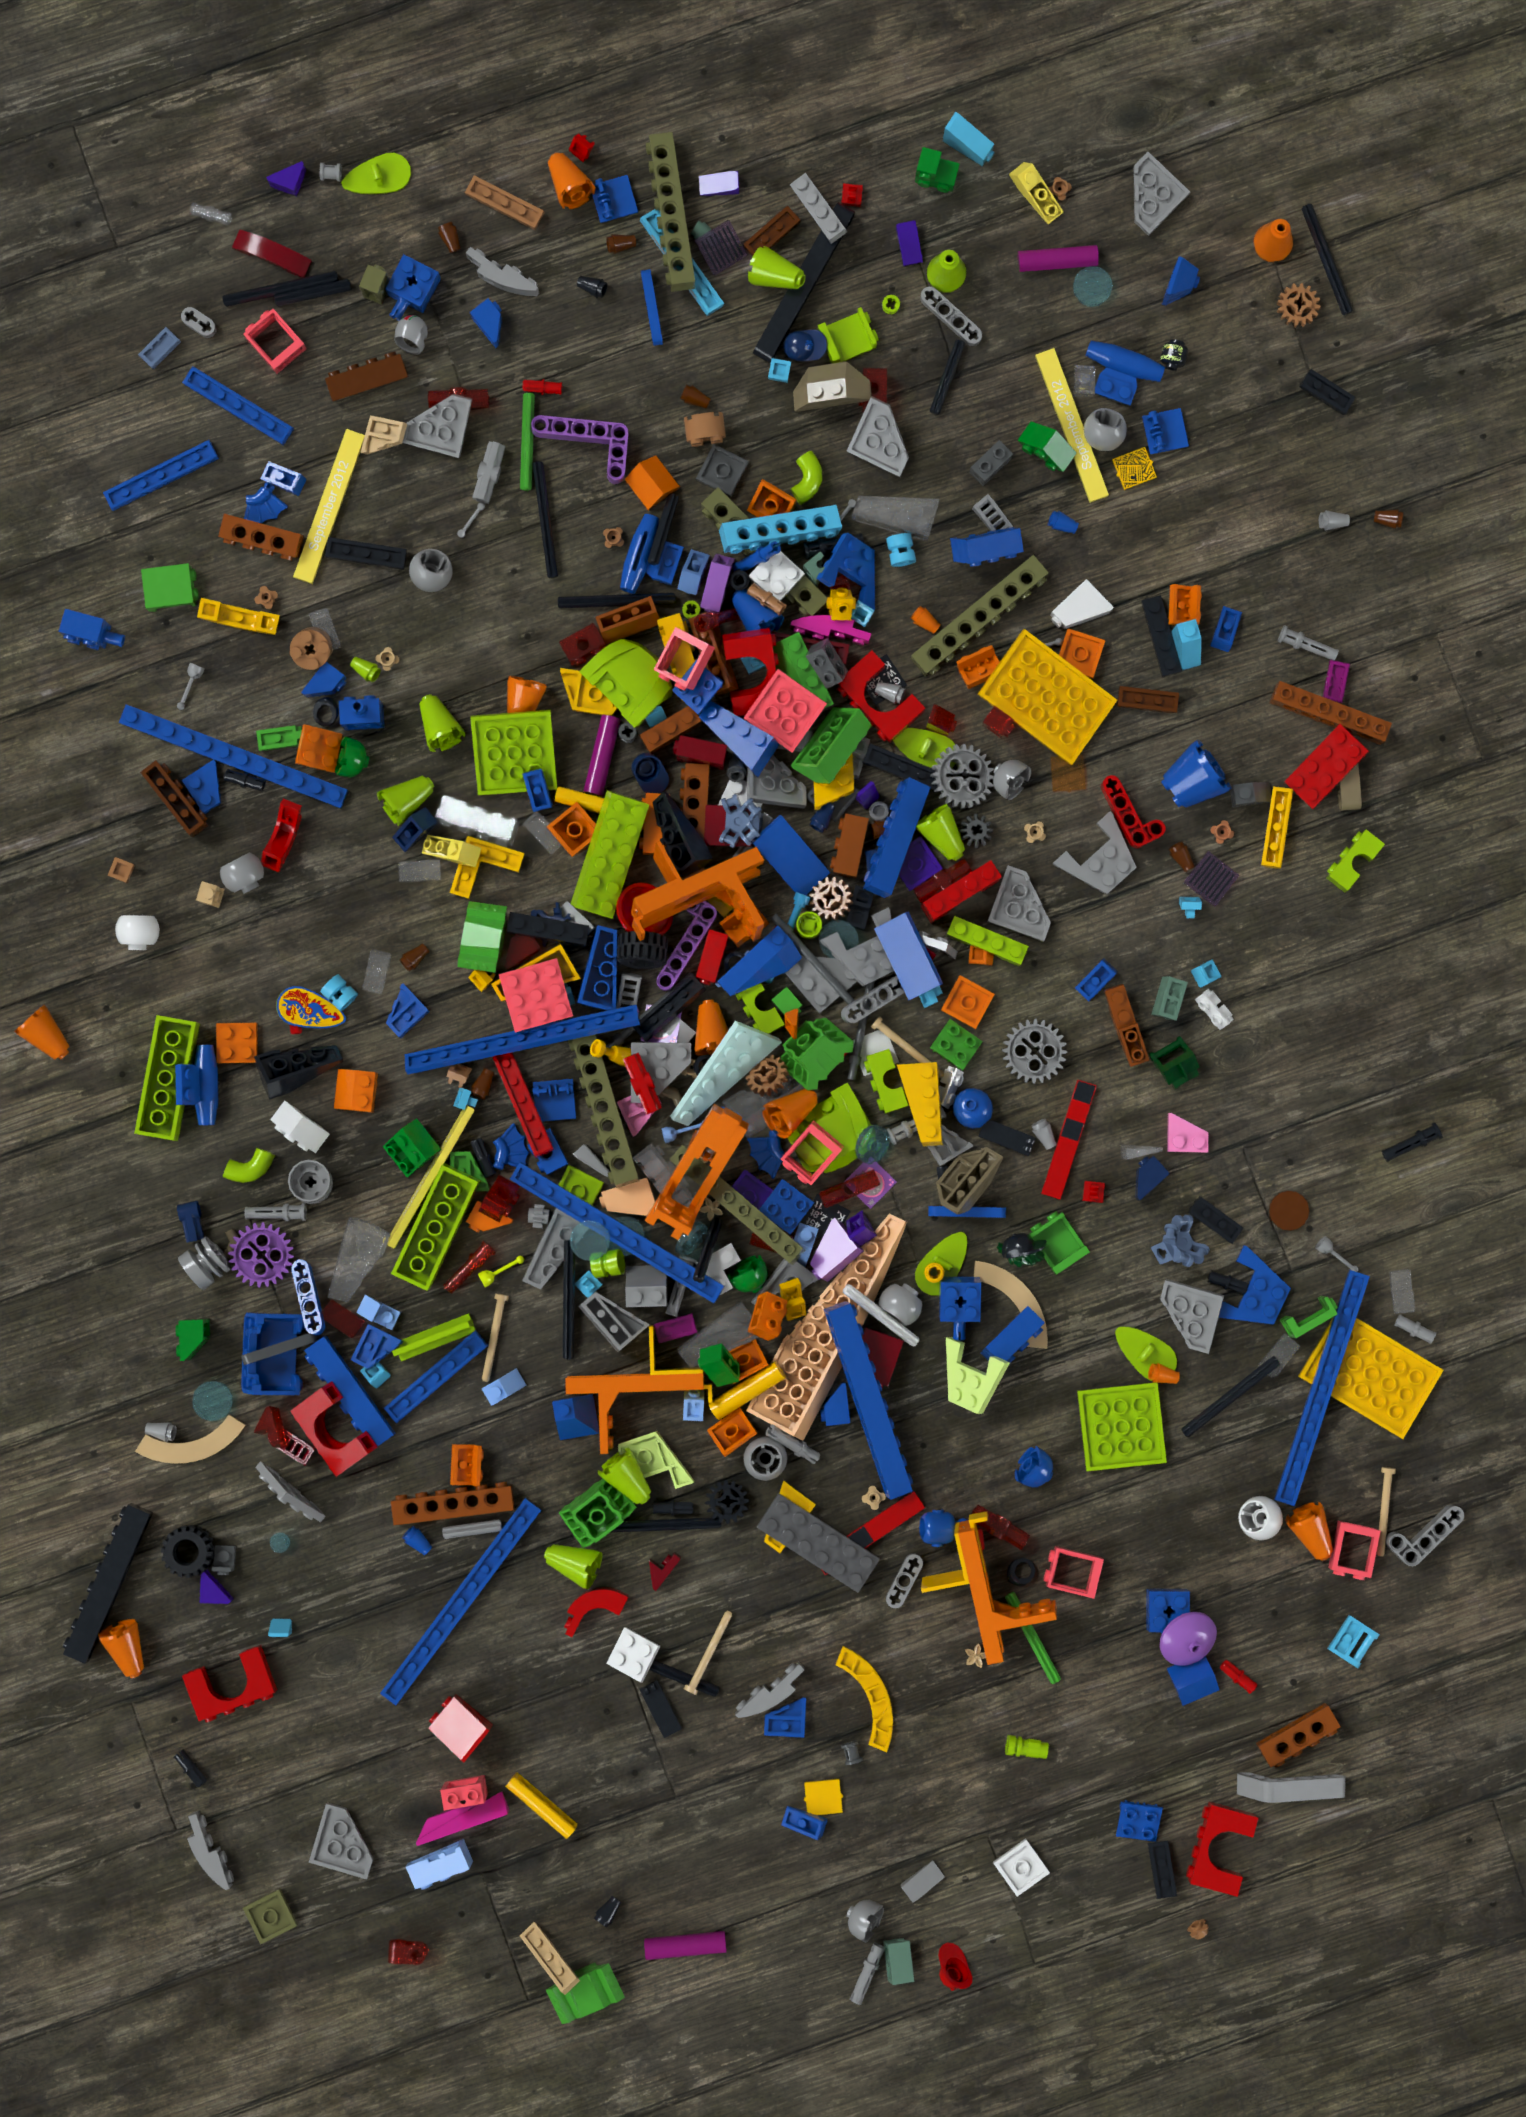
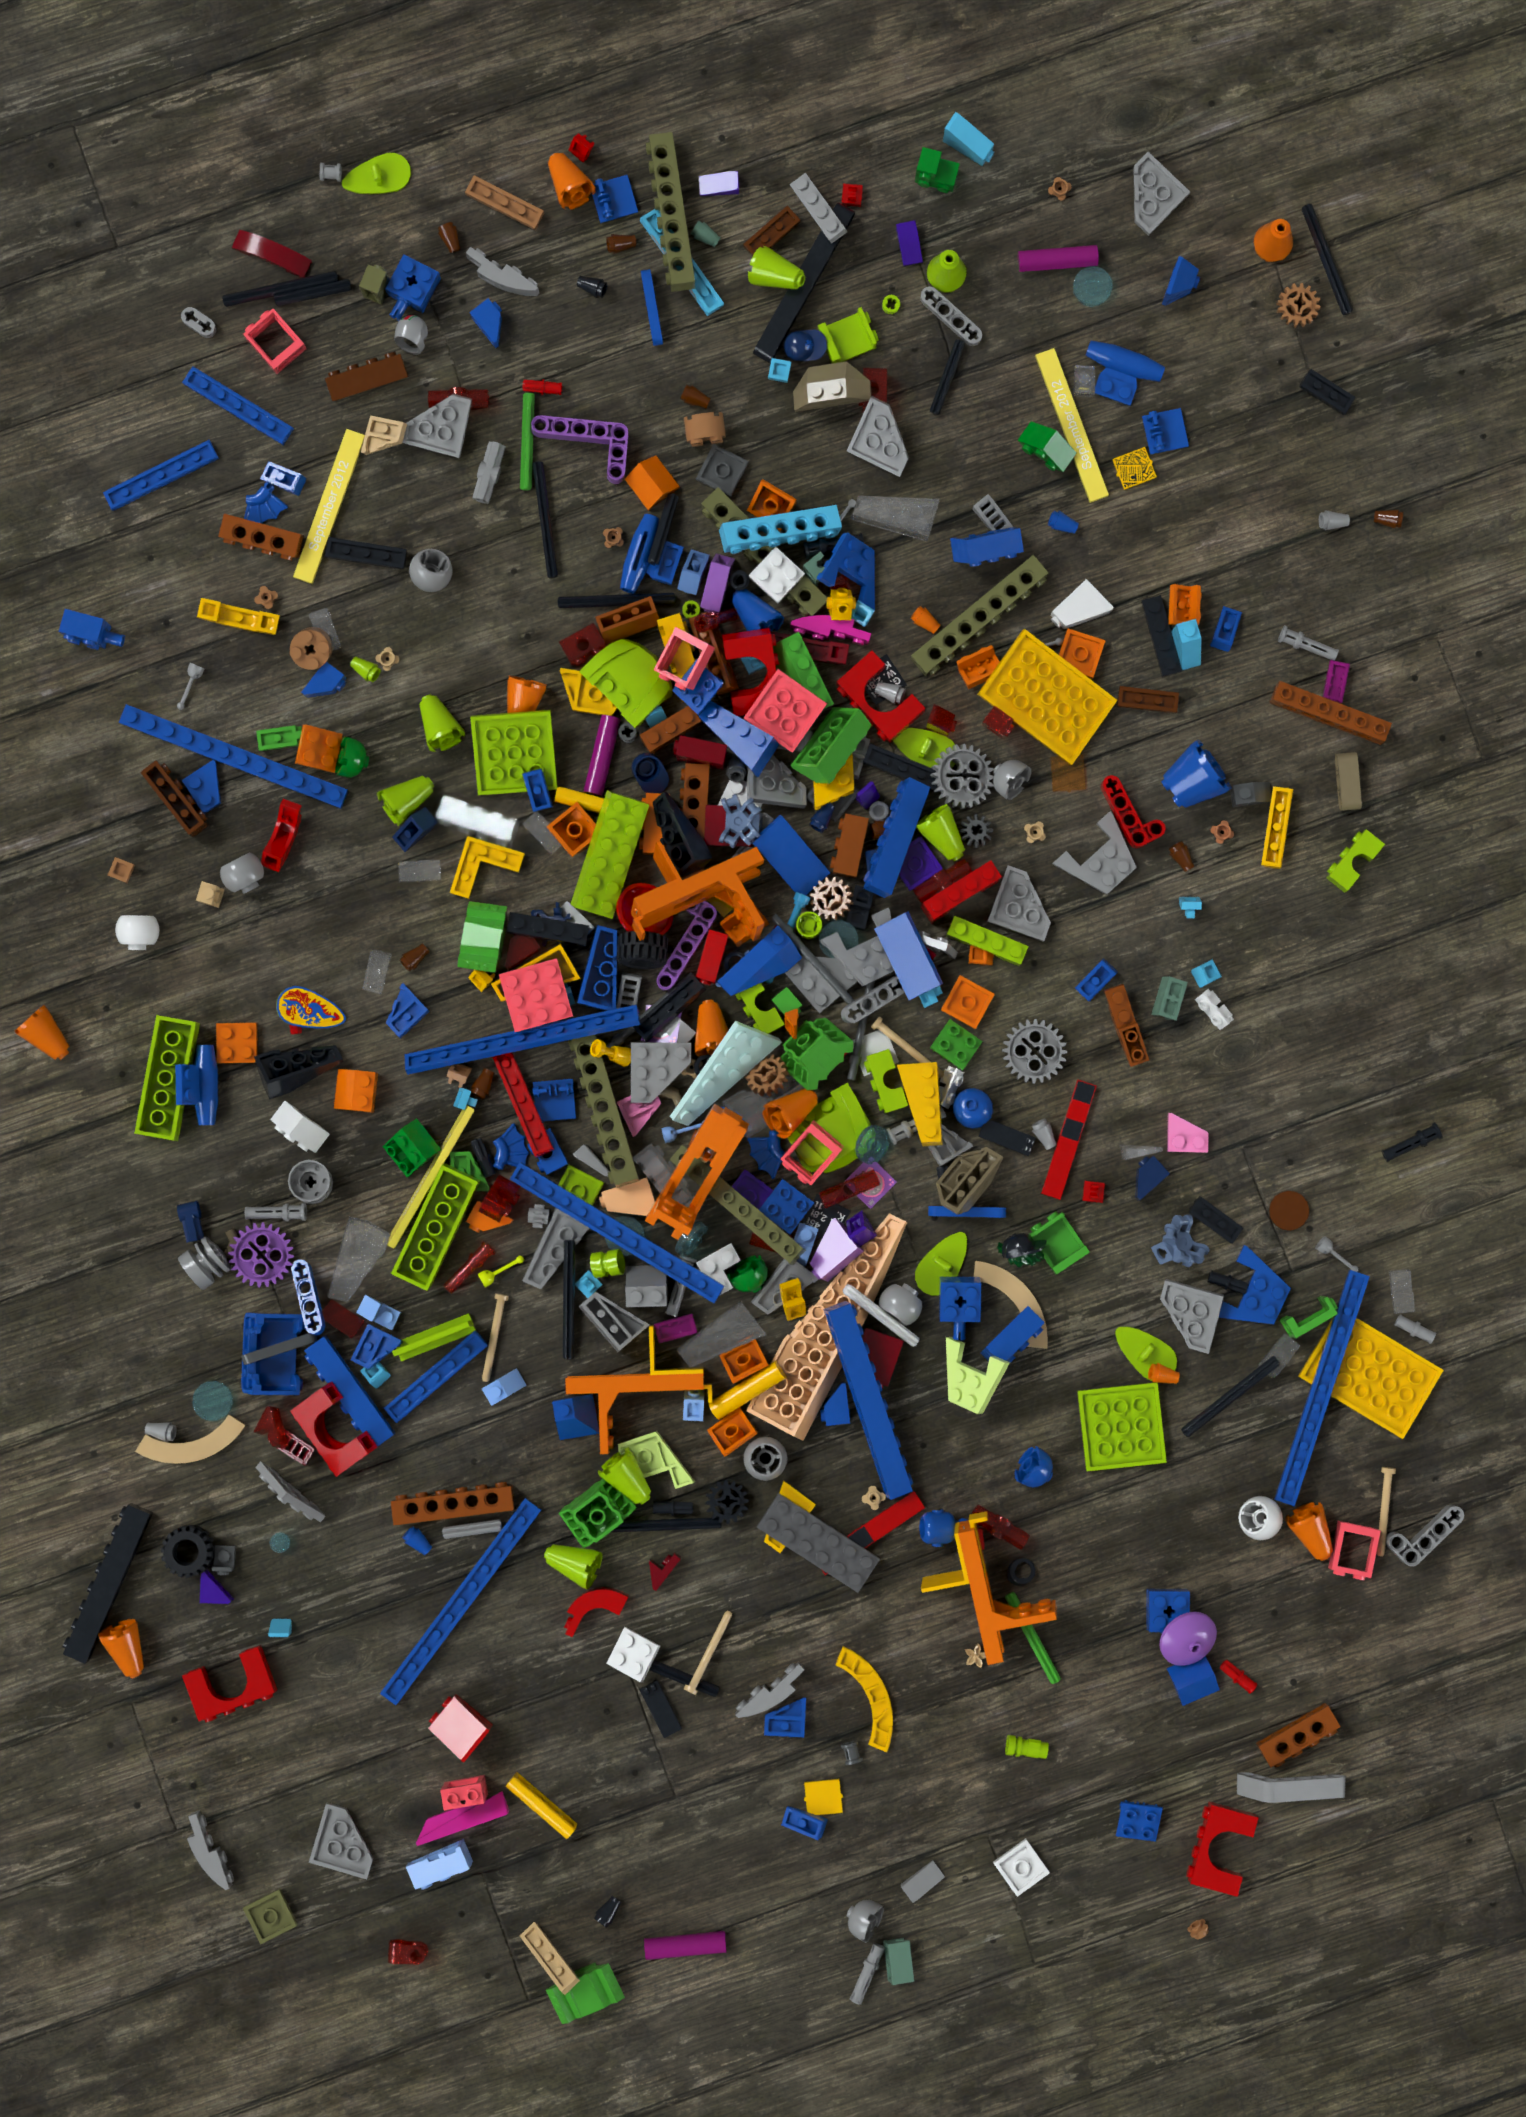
(159, 348): sand blue plate -> none
(169, 586): bright green panel -> none
(190, 1768): black axle -> none
(192, 1337): green slope -> none
(210, 213): clear pin -> none
(244, 780): black pin -> none
(250, 1170): lime cylinder -> none
(288, 179): dark purple slope -> none
(333, 707): black piece -> none
(334, 987): medium azure wheel -> none
(361, 713): blue brick -> none
(451, 850): light yellow slope -> none
(461, 533): light grey hinge -> none
(466, 1464): orange bracket -> none
(590, 1240): clear light blue tile -> none
(642, 1083): red piece -> none
(707, 1250): black axle -> none
(711, 1208): tan plant -> none
(719, 1365): green brick -> none
(721, 247): clear purple tile -> none
(761, 555): blue pin -> none
(766, 599): medium nougat pin -> none
(768, 1316): orange brick -> none
(798, 1447): light grey pin -> none
(811, 478): lime cylinder -> none
(826, 663): dark grey brick -> none
(898, 543): medium azure wheel -> none
(915, 1569): light grey beam -> none
(938, 1277): yellow cone -> none
(954, 1967): red piece -> none
(991, 463): dark grey brick -> none
(1036, 191): light yellow slope -> none
(1094, 1575): coral window -> none
(1105, 429): light grey wheel -> none
(1162, 1869): black hinge -> none
(1174, 354): black head -> none
(1179, 1069): dark green piece -> none
(1211, 879): clear purple tile -> none
(1326, 766): red plate -> none
(1347, 1639): medium azure plate -> none

